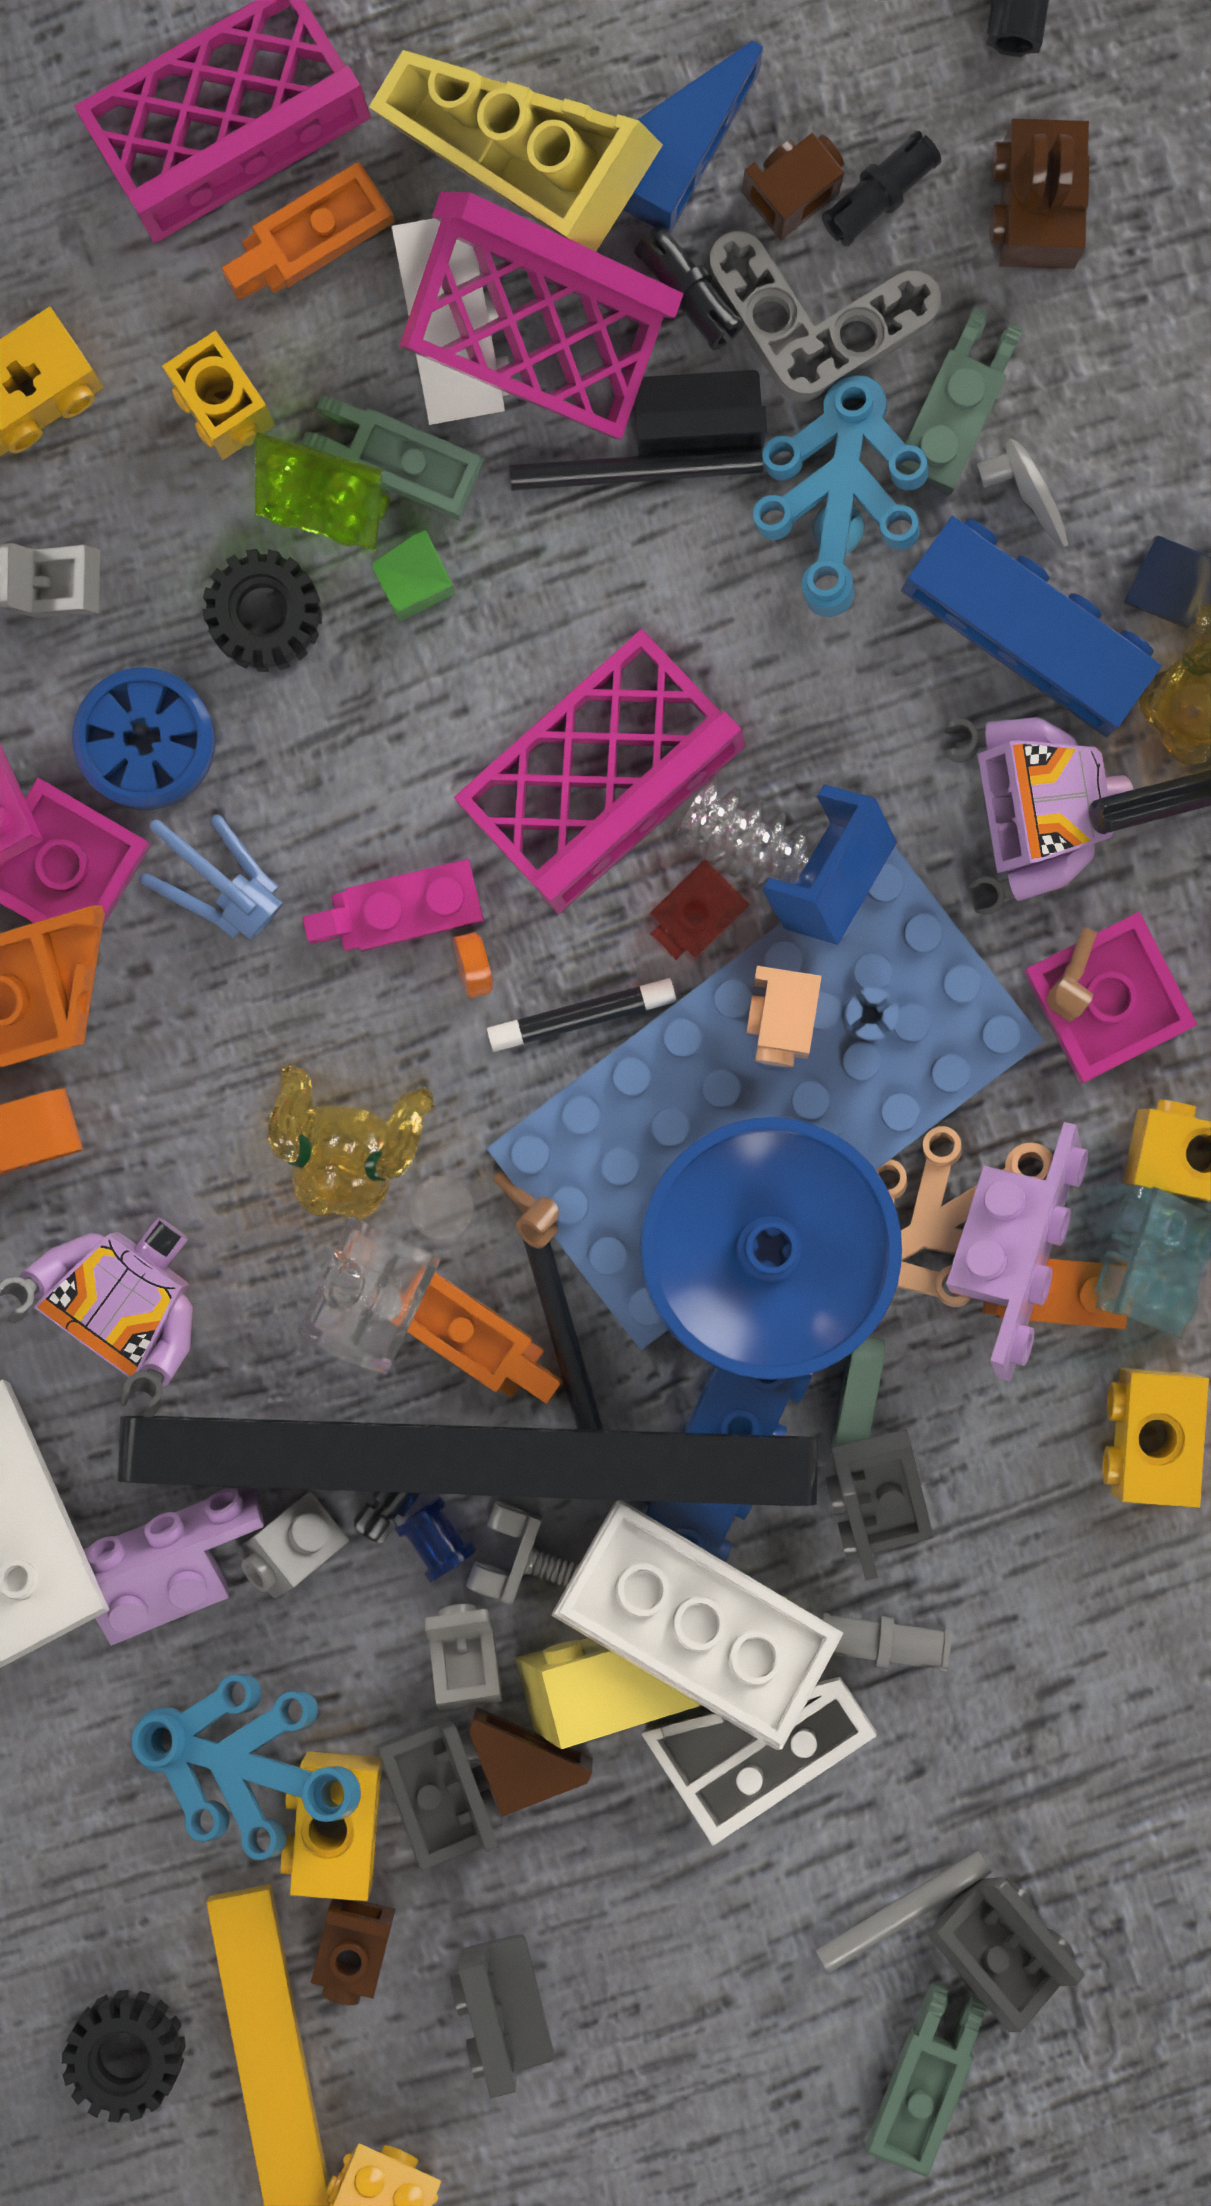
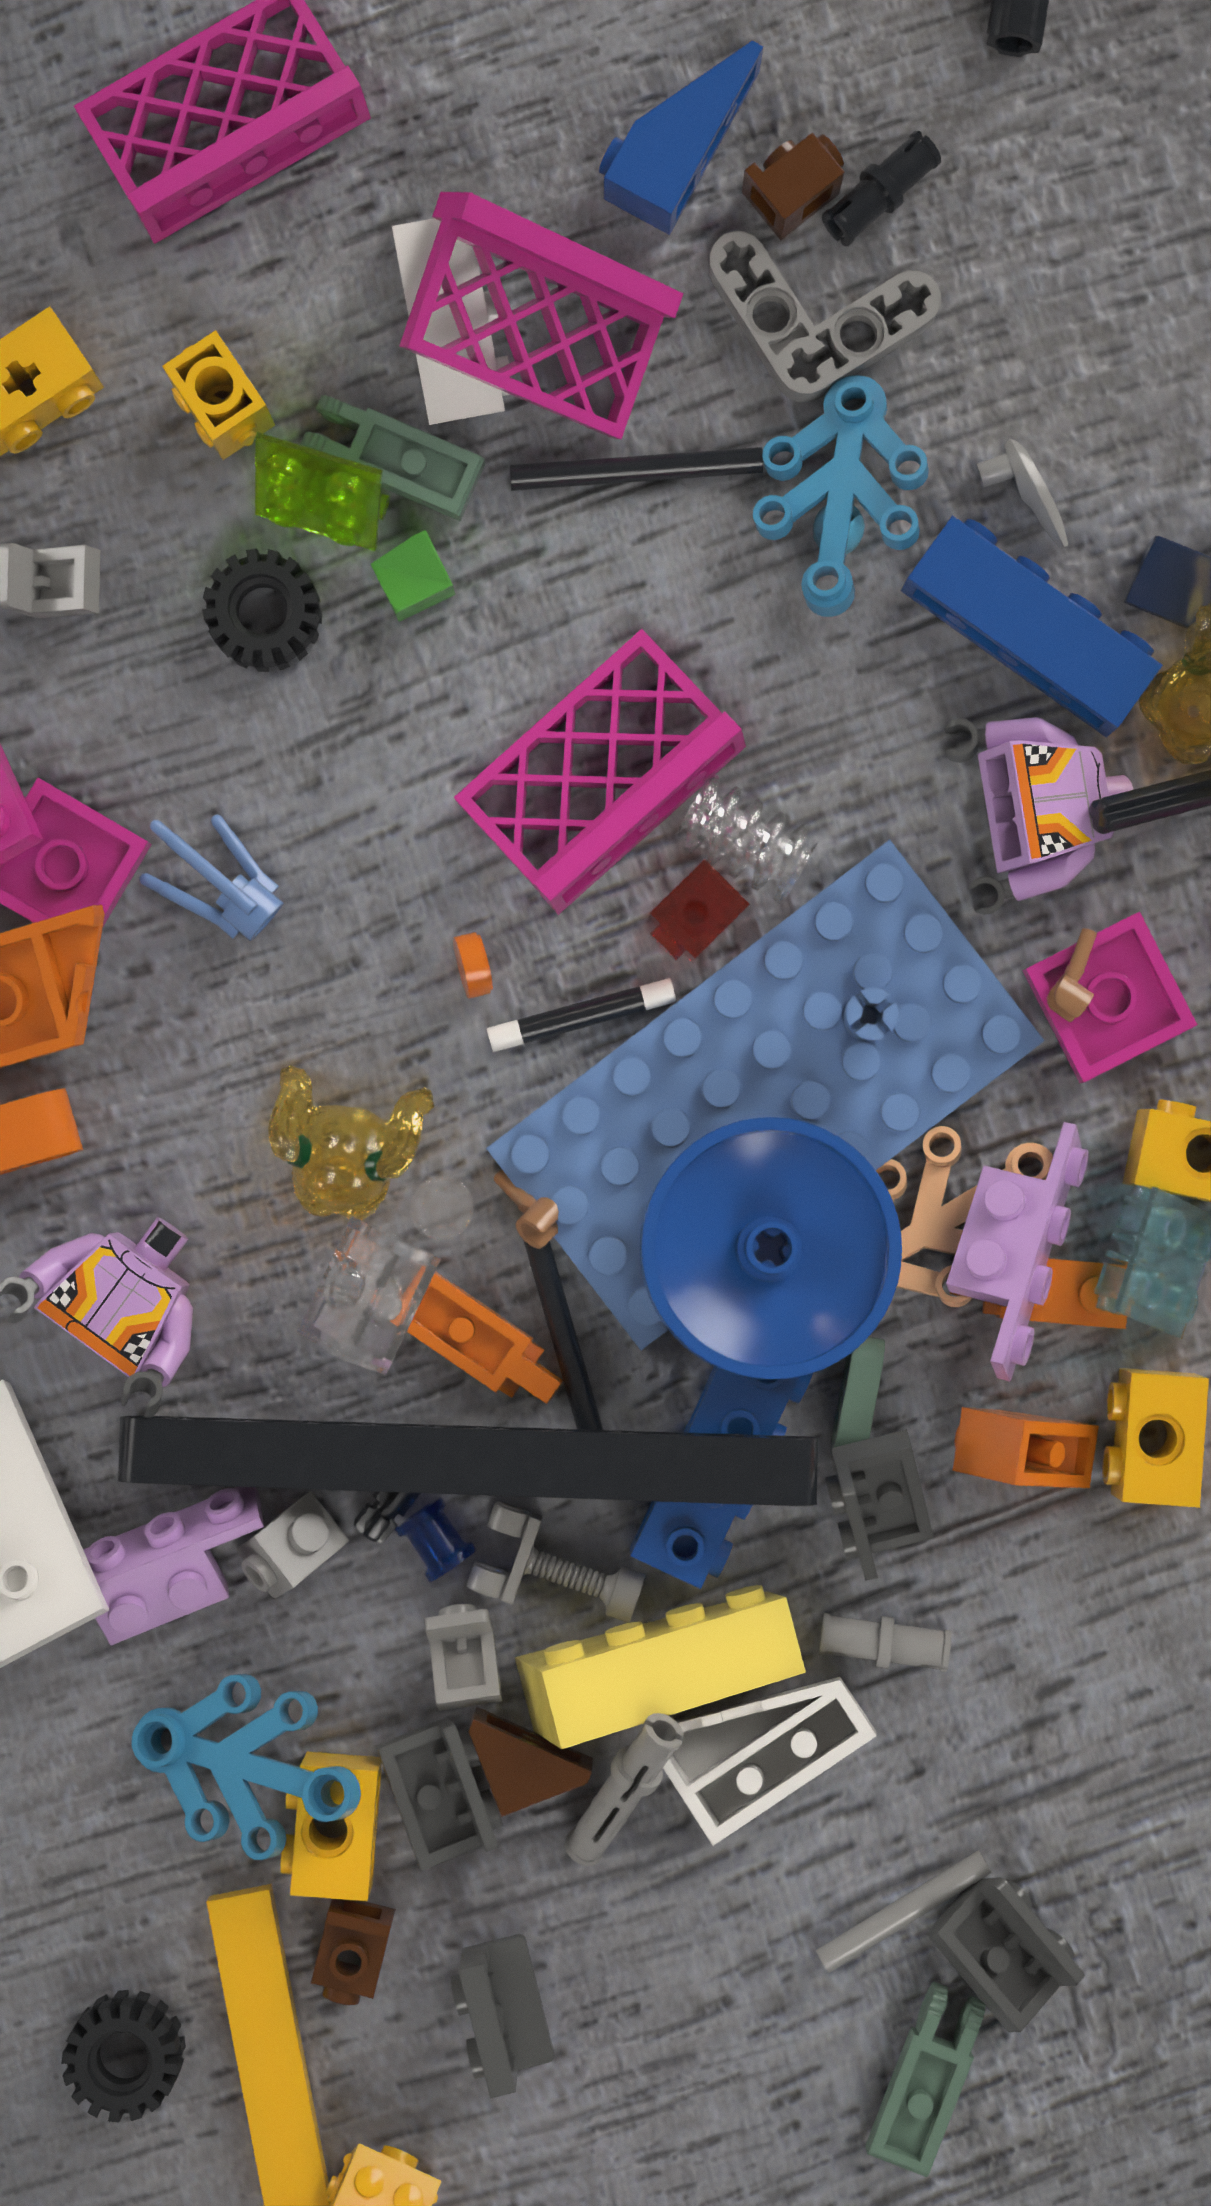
(121, 770): blue wheel -> none
(309, 233): orange hinge -> none
(399, 908): dark pink hinge -> none
(532, 150): light yellow wedge -> none
(634, 1774): none -> light grey pin
(697, 1624): white plate -> none
(700, 299): black pin -> none
(700, 412): black panel -> none
(784, 1015): light nougat brick -> none
(838, 870): blue panel -> none
(959, 405): sand green hinge -> none
(1024, 1448): none -> orange slope
(1042, 193): reddish brown brick -> none

